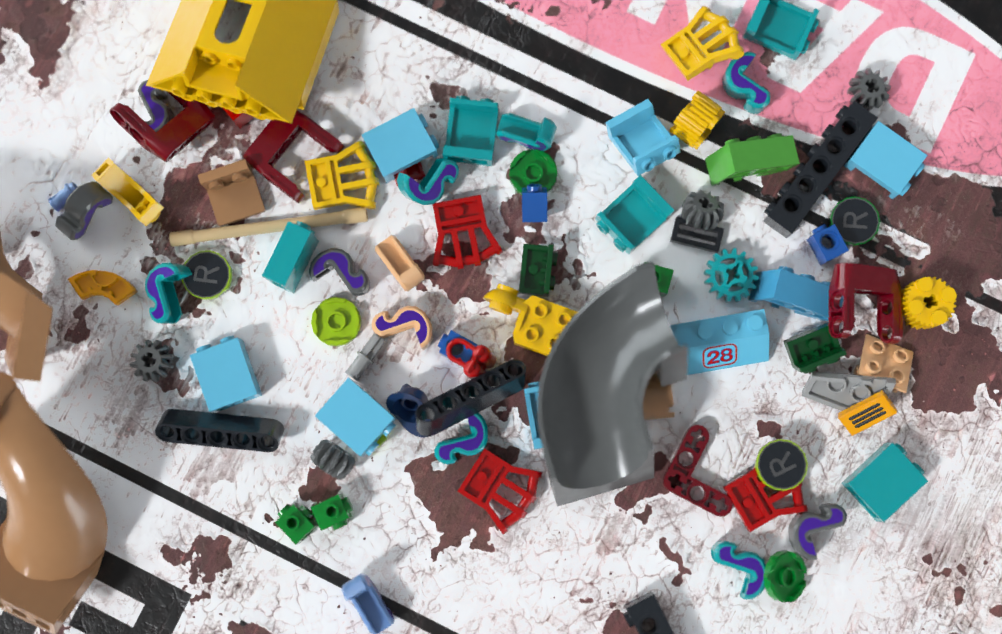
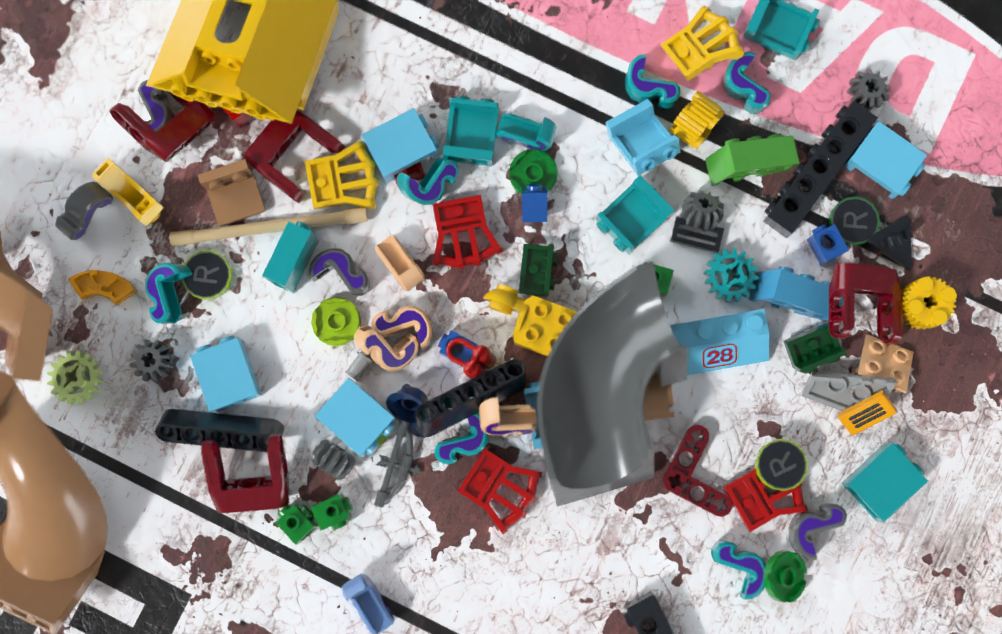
(59, 199): light blue pin -> none
(65, 374): none -> yellowish green gear
(247, 493): none -> dark red connector
(385, 356): none -> light nougat animal
(390, 463): none -> dark grey piece
(506, 419): none -> light nougat animal
(648, 88): none -> teal animal
(895, 241): none -> black piece

